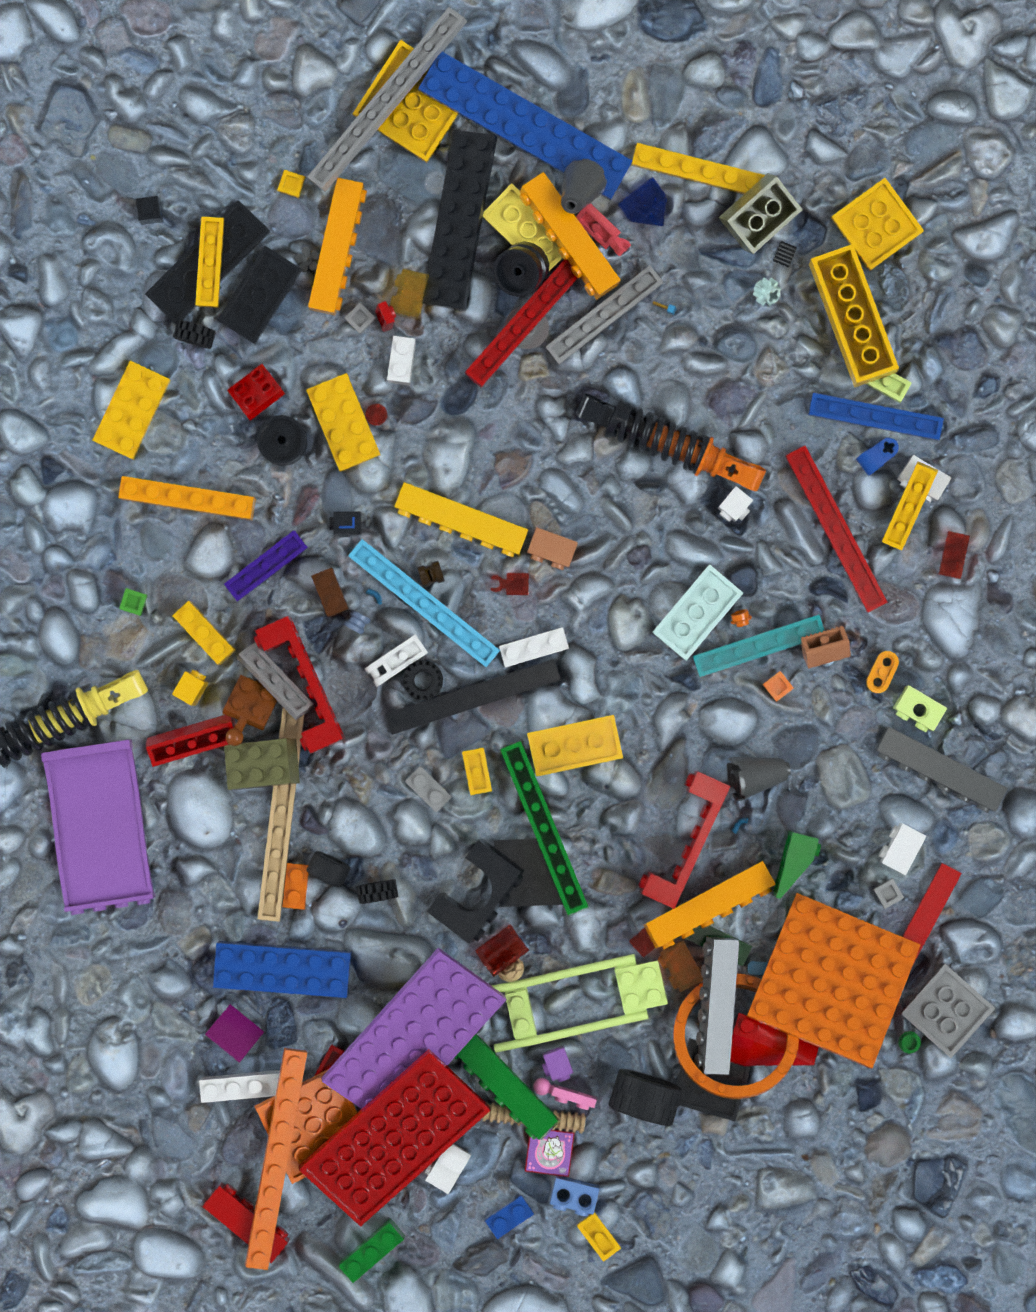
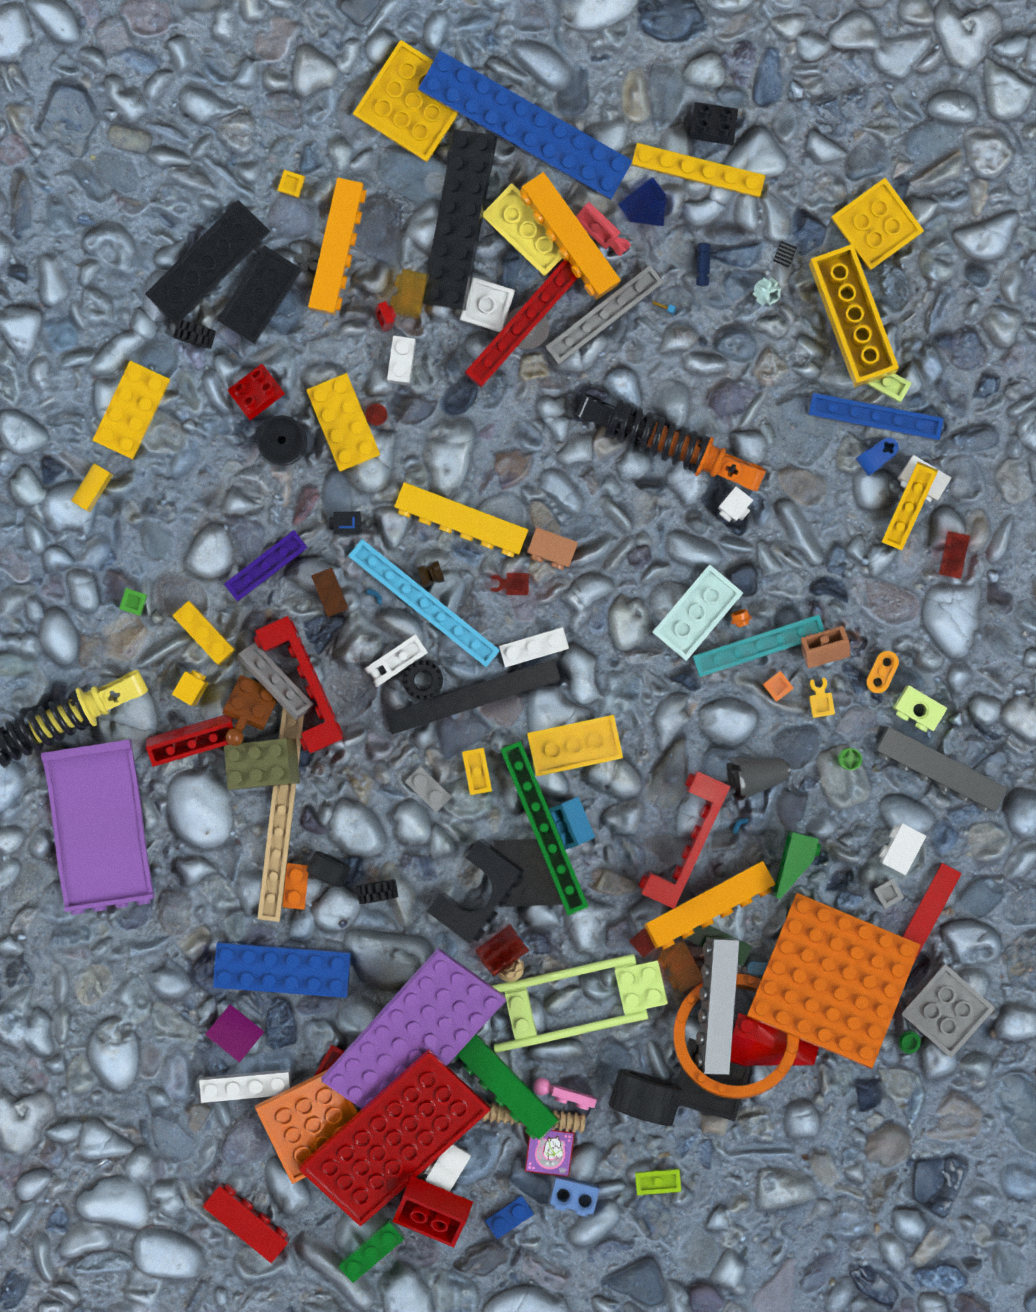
(92, 487): none -> yellow brick
(149, 210): black brick -> none
(187, 498): light orange brick -> none
(209, 262): yellow plate -> none
(276, 1158): orange plate -> none
(356, 621): sand blue wheel -> none
(360, 318): light grey plate -> none
(387, 99): light grey plate -> none
(432, 1211): none -> red brick
(487, 305): none -> white plate
(521, 269): black wheel -> none
(557, 1064): medium lavender brick -> none
(572, 823): none -> dark azure brick
(581, 185): dark grey cone -> none
(598, 1236): yellow plate -> none
(658, 1181): none -> lime plate
(703, 264): none -> dark blue axle
(713, 123): none -> black plate
(760, 213): olive brick -> none
(821, 702): none -> yellow plate
(836, 529): red plate -> none
(850, 762): none -> bright green wheel

